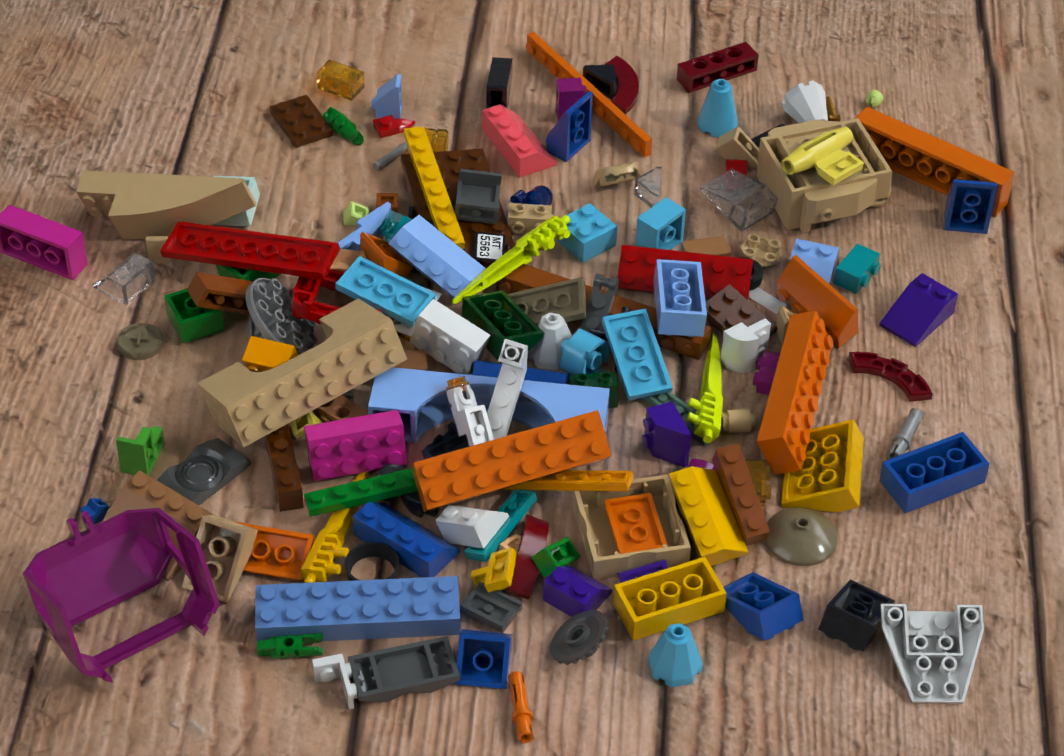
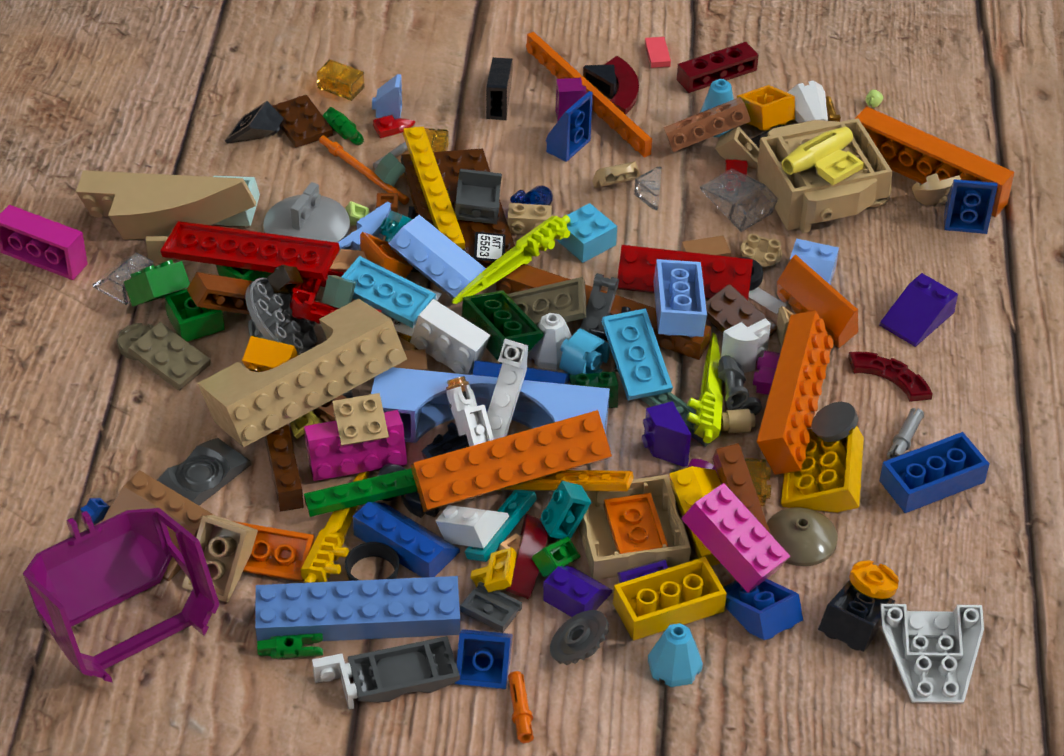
(141, 452): bright green panel -> none
(156, 281): none -> green brick
(169, 356): none -> dark tan plate
(256, 124): none -> black slope
(285, 279): none -> dark brown plate
(308, 217): none -> light grey bracket
(337, 150): none -> orange bar
(338, 291): none -> sand green piece
(360, 419): none -> tan hinge
(389, 169): none -> sand green piece
(515, 141): coral slope -> none
(565, 510): none -> teal brick
(657, 52): none -> coral tile
(661, 226): medium azure brick -> none
(707, 124): none -> nougat brick
(734, 379): none -> dark grey piece
(735, 537): none -> dark pink brick
(768, 107): none -> light orange brick
(834, 421): none -> dark grey tile
(857, 268): teal brick -> none
(874, 580): none -> light orange tile
(933, 190): none -> tan slope

